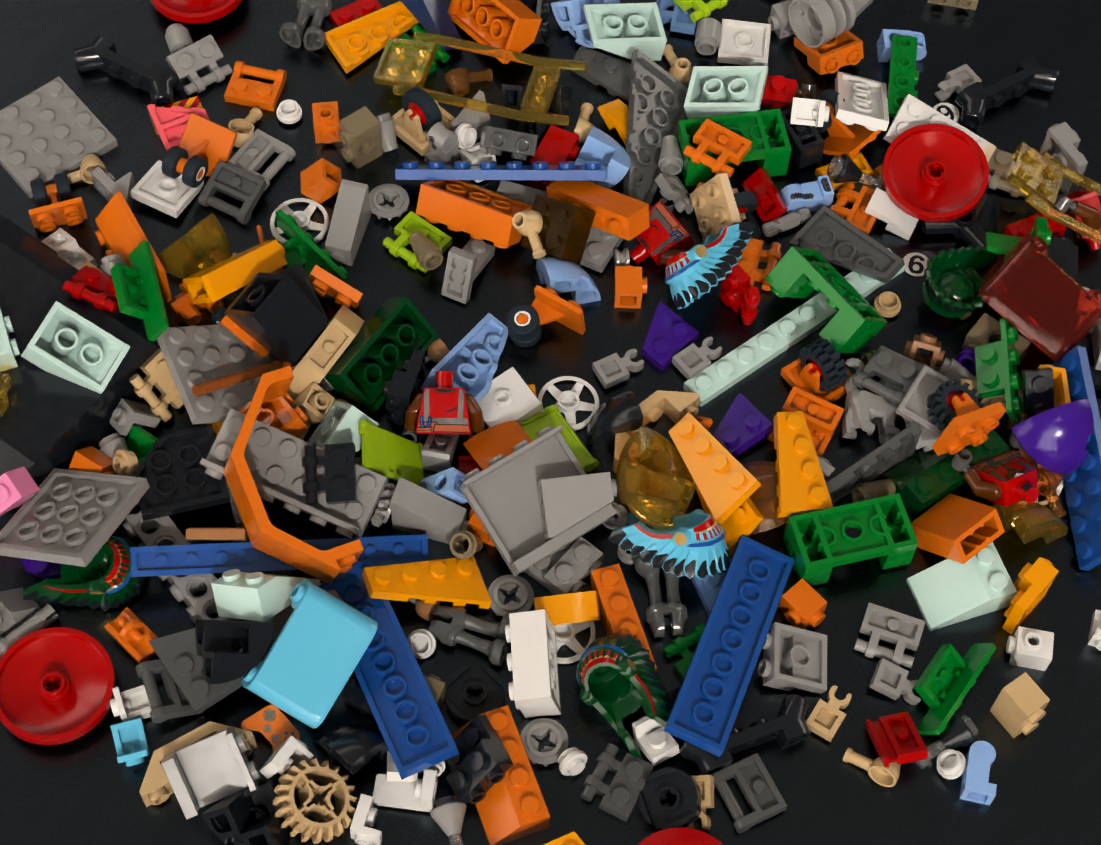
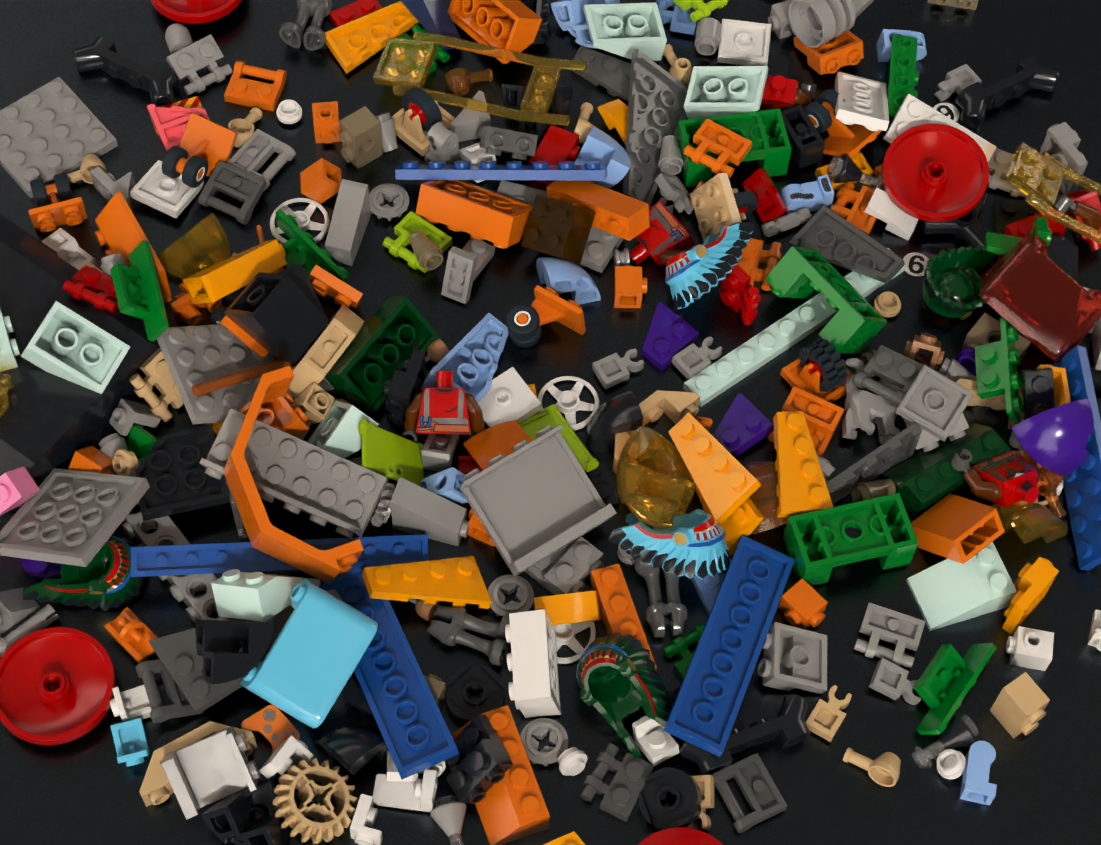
(216, 535): medium nougat tile -> none
(339, 474): black plate -> none
(422, 643): white plate -> none
(465, 544): dark tan cone -> none
(466, 135): white plate -> none
(530, 224): tan bar -> none
(572, 499): light grey slope -> none
(621, 521): light grey plate -> none
(809, 112): white bracket -> none
(896, 739): red plate -> none
(962, 416): orange plate -> none

